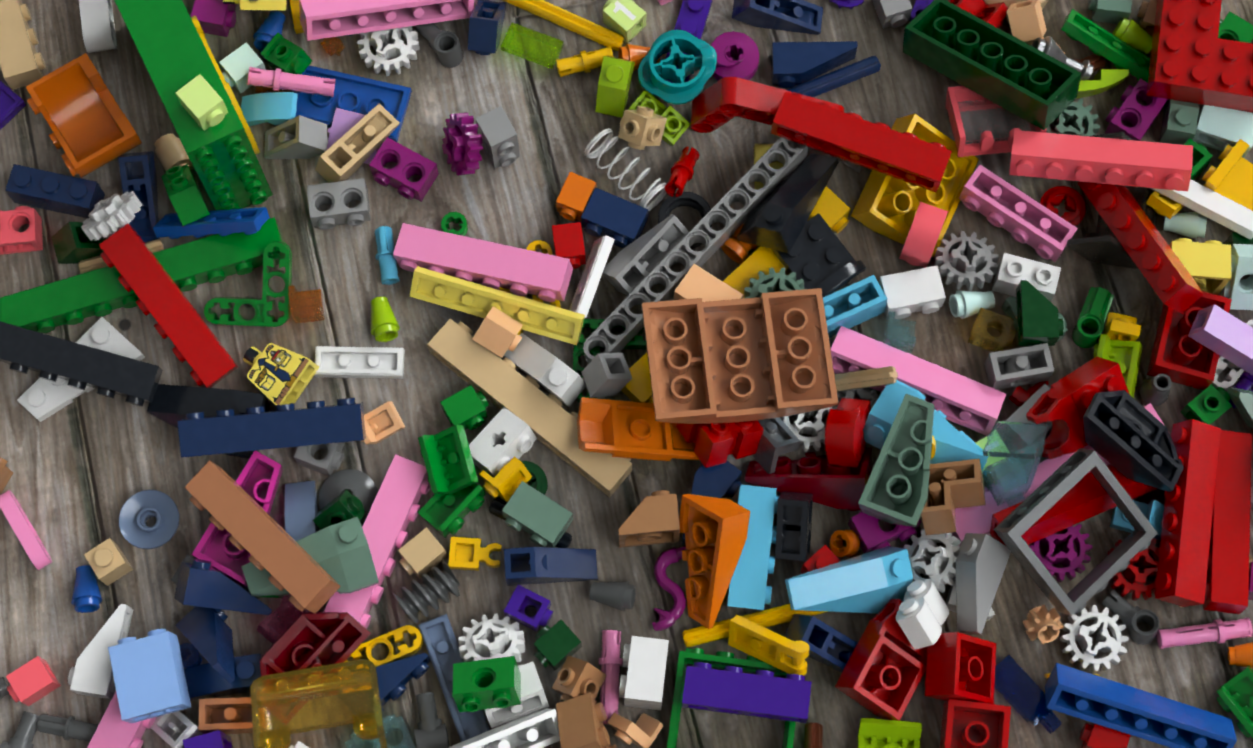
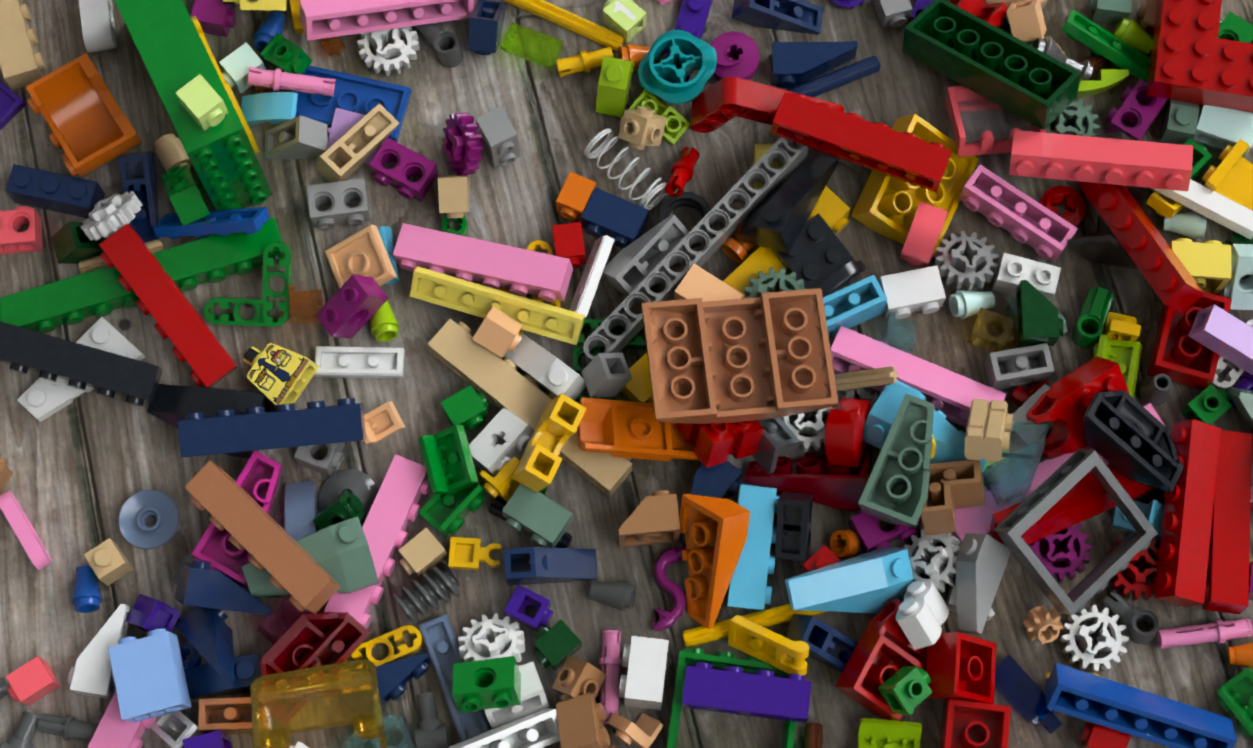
(152, 614): none -> dark purple brick
(352, 306): none -> magenta brick
(362, 256): none -> light nougat tile
(454, 195): none -> tan slope
(541, 456): none -> yellow arch
(906, 689): none -> green brick
(987, 430): none -> tan brick

